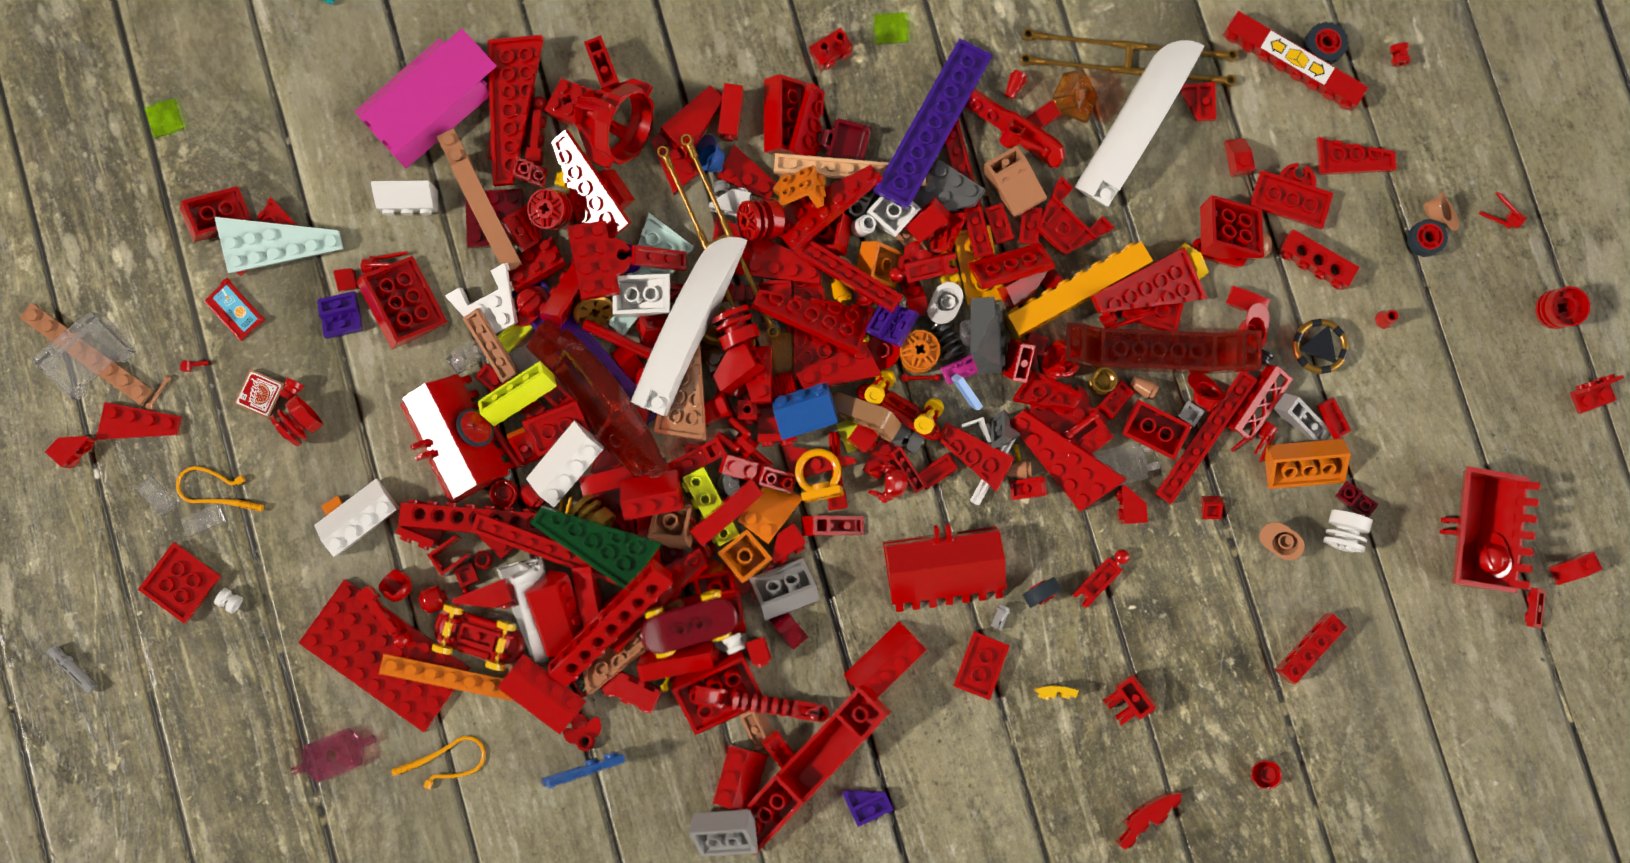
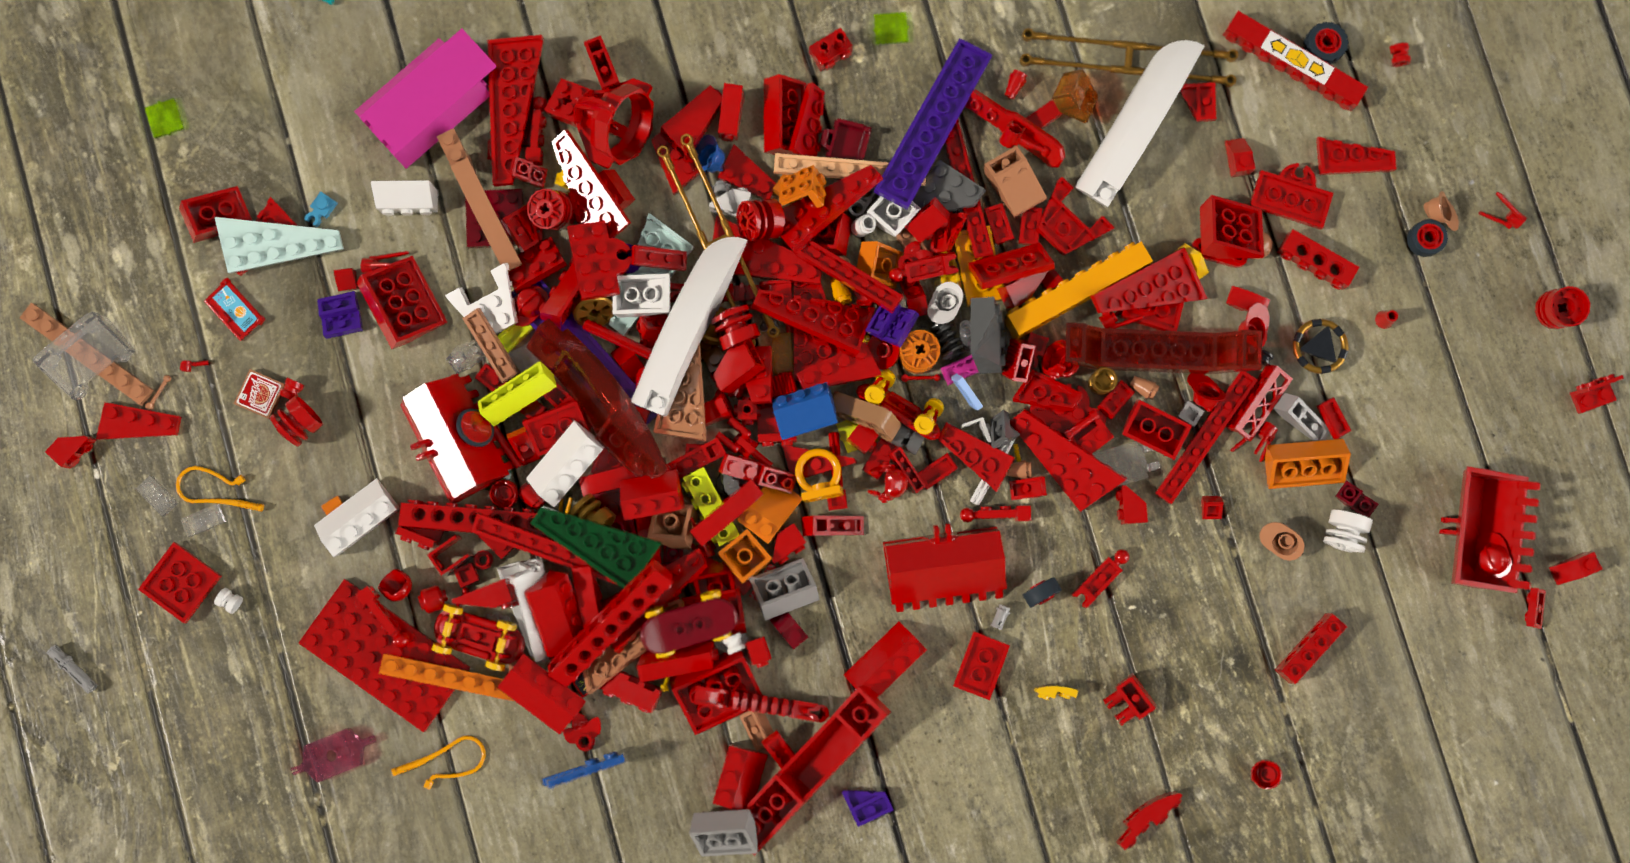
(321, 207): none -> dark azure plate
(1021, 513): none -> red plate

